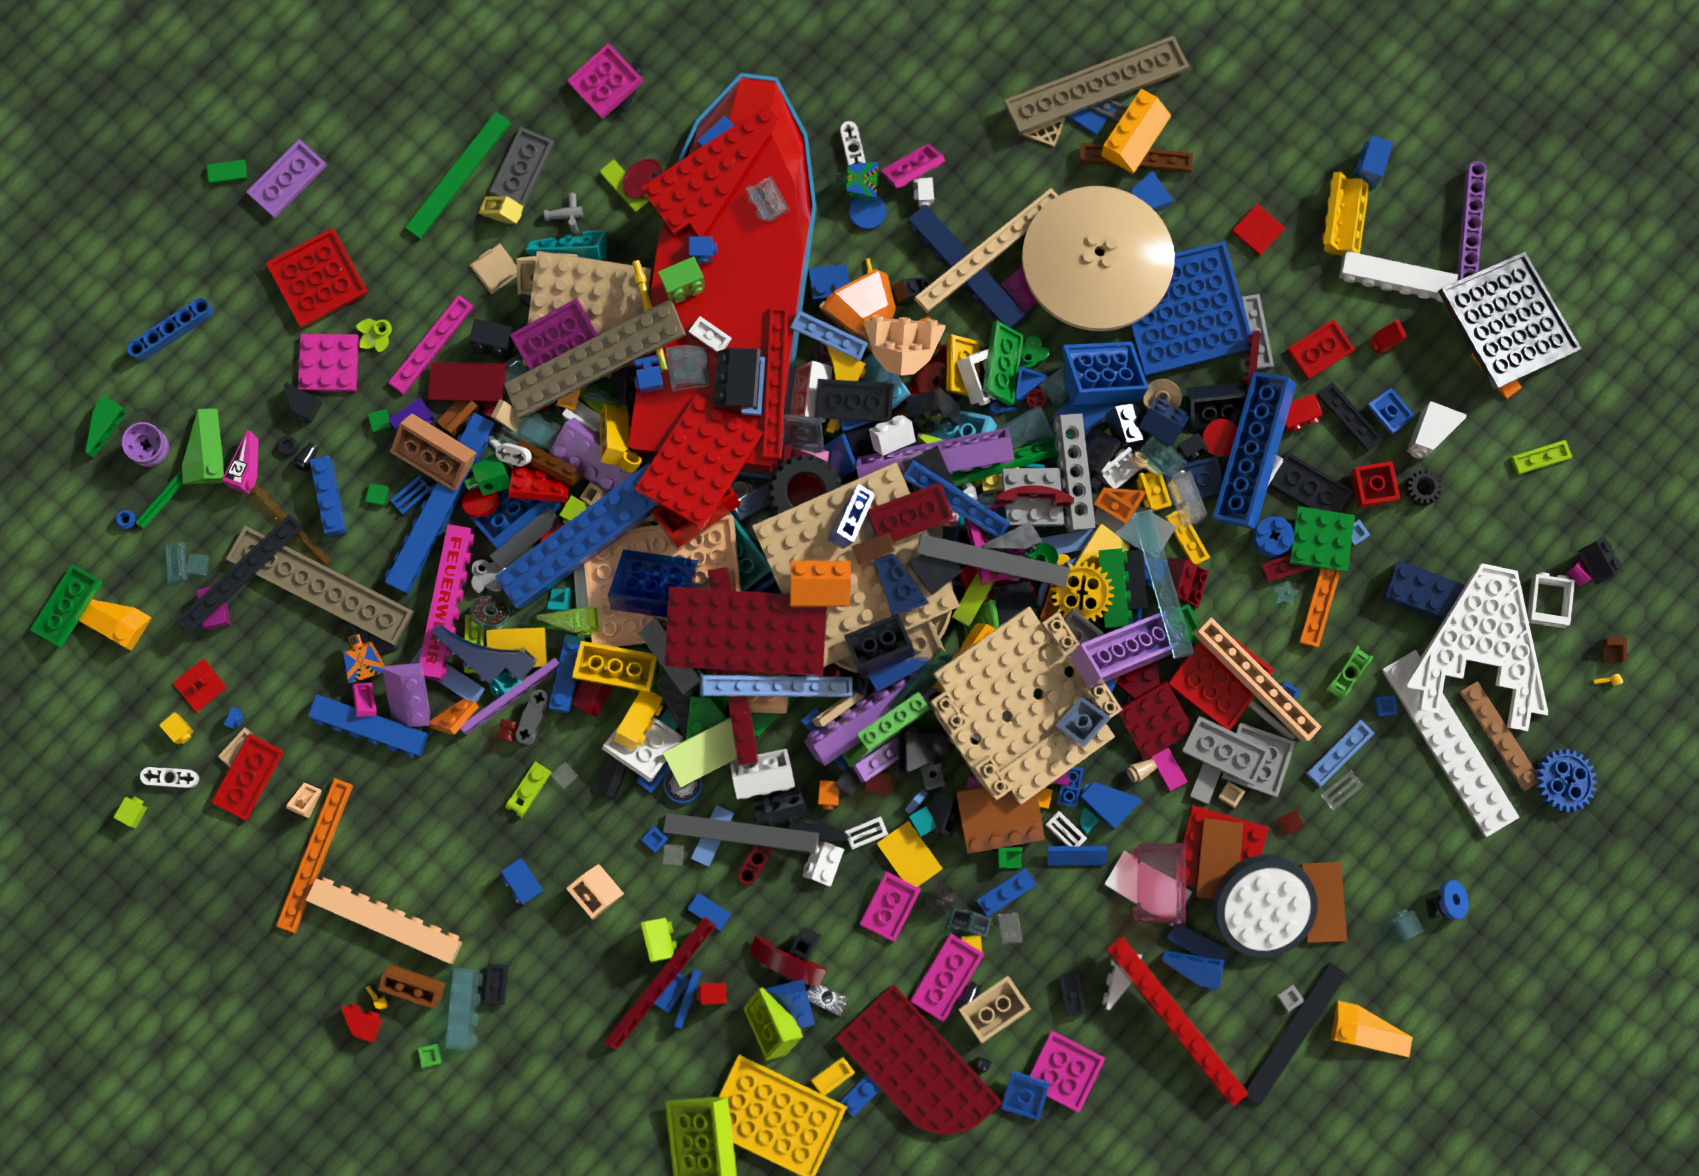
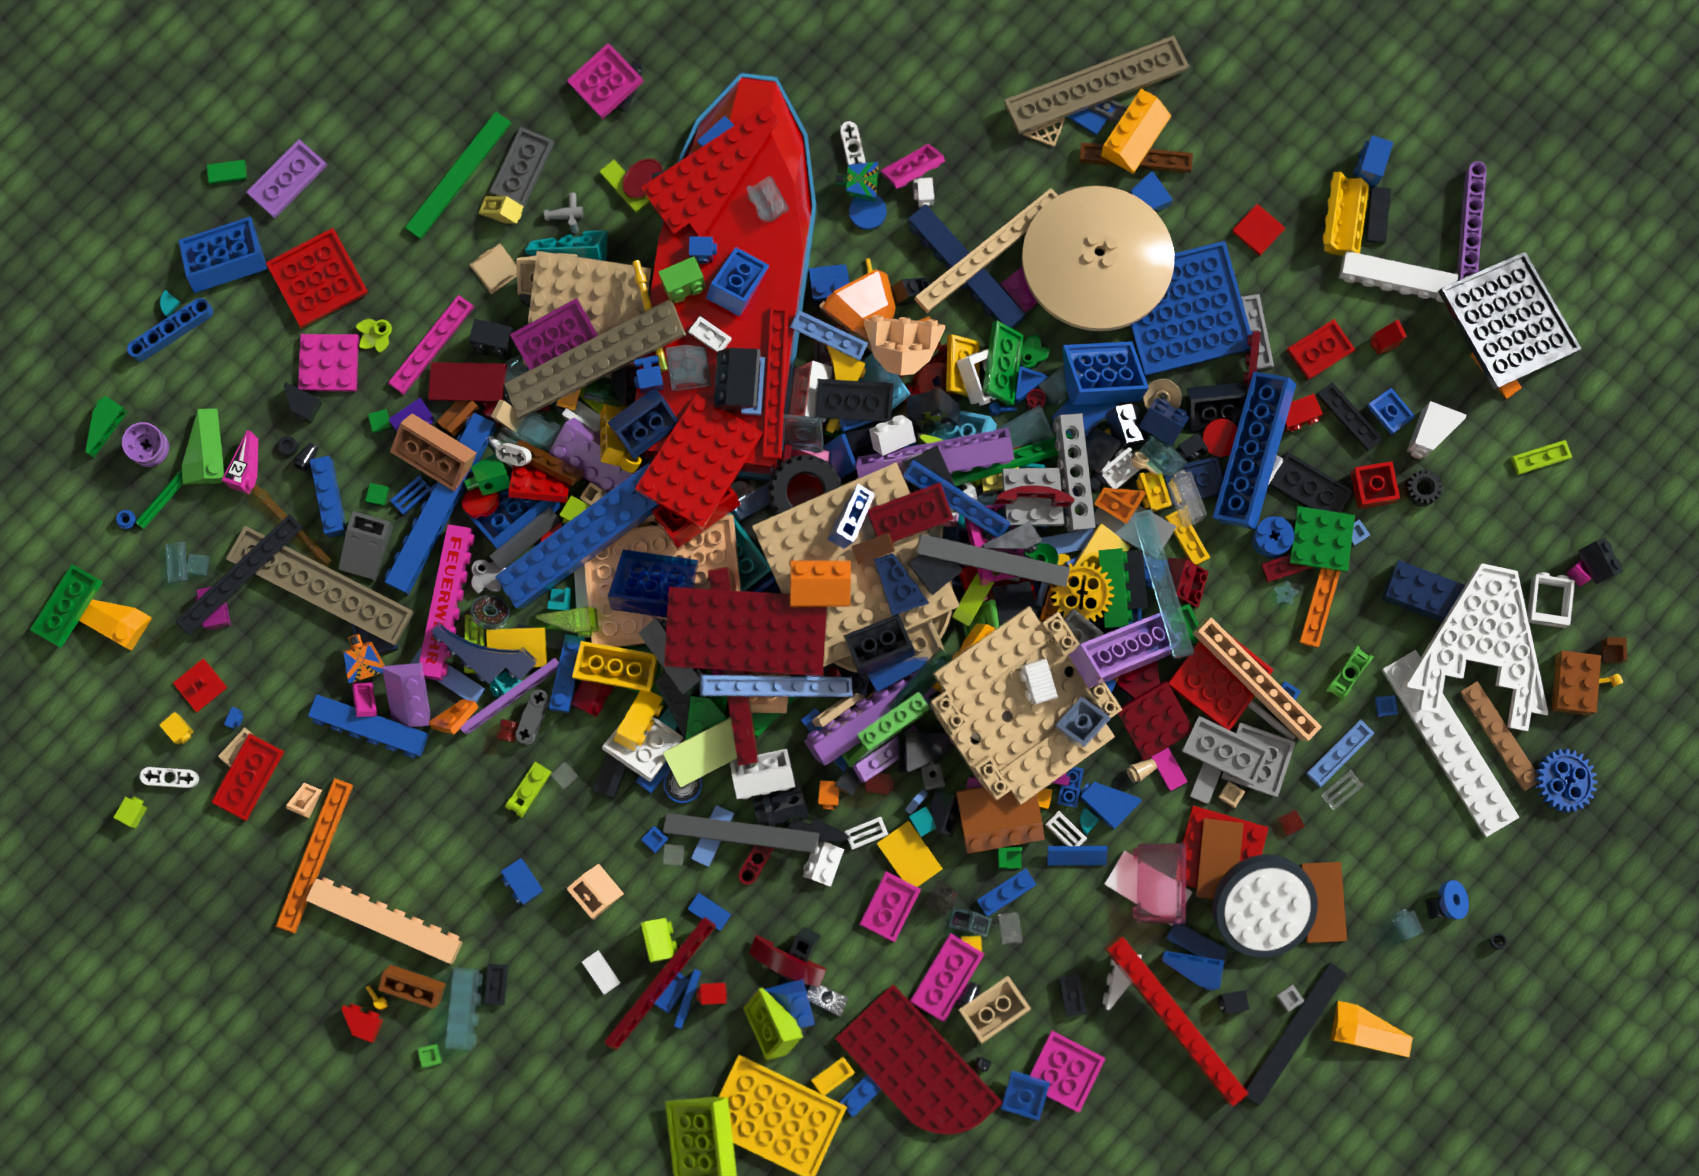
(168, 303): none -> teal tile
(222, 254): none -> blue slope
(365, 545): none -> dark grey slope
(601, 972): none -> white tile
(643, 423): none -> dark blue slope
(737, 281): none -> blue slope
(1038, 681): none -> white brick
(1233, 1002): none -> black brick
(1378, 215): none -> black tile
(1498, 937): none -> black hinge
(1576, 683): none -> dark orange brick

